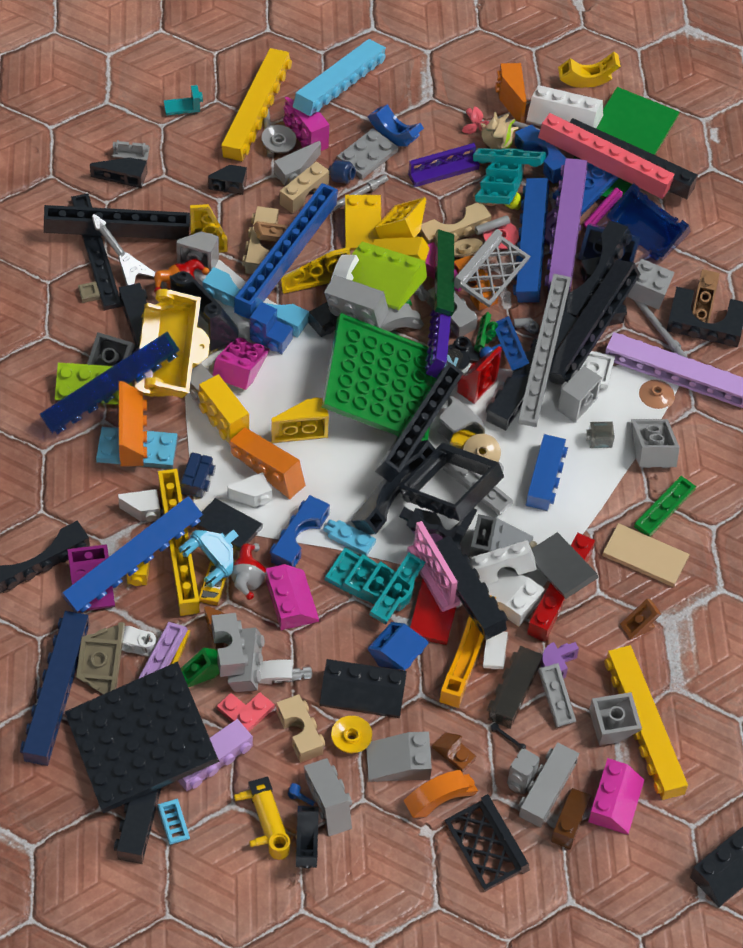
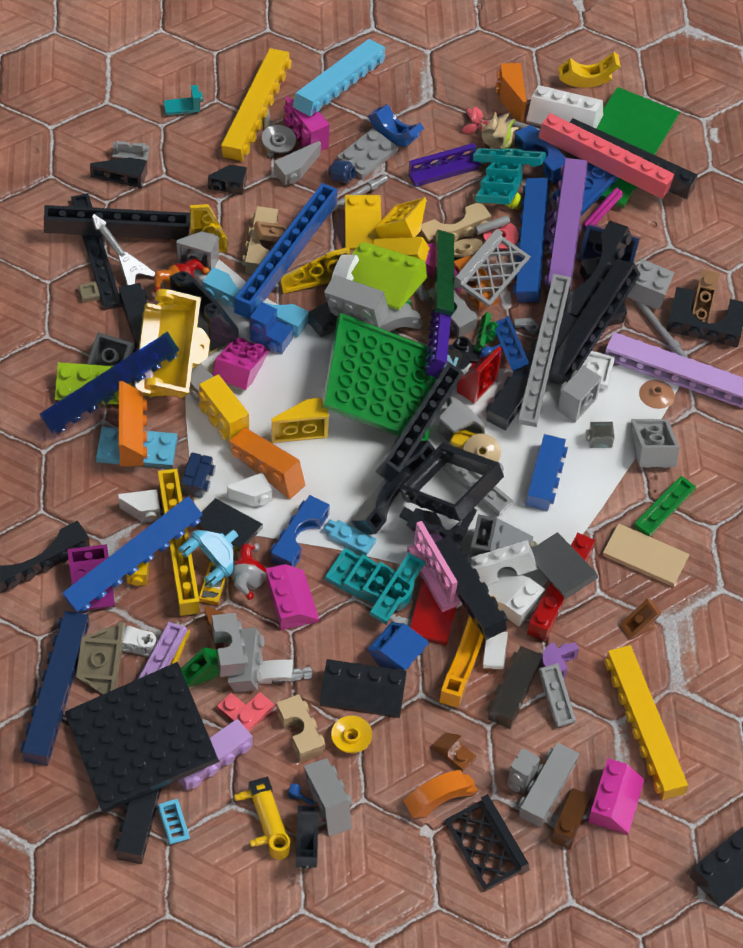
(294, 194): tan arch -> none
(400, 758): light grey slope -> none
(495, 728): black hinge -> none
(614, 718): light grey slope -> none
(657, 228): clear blue windscreen -> none

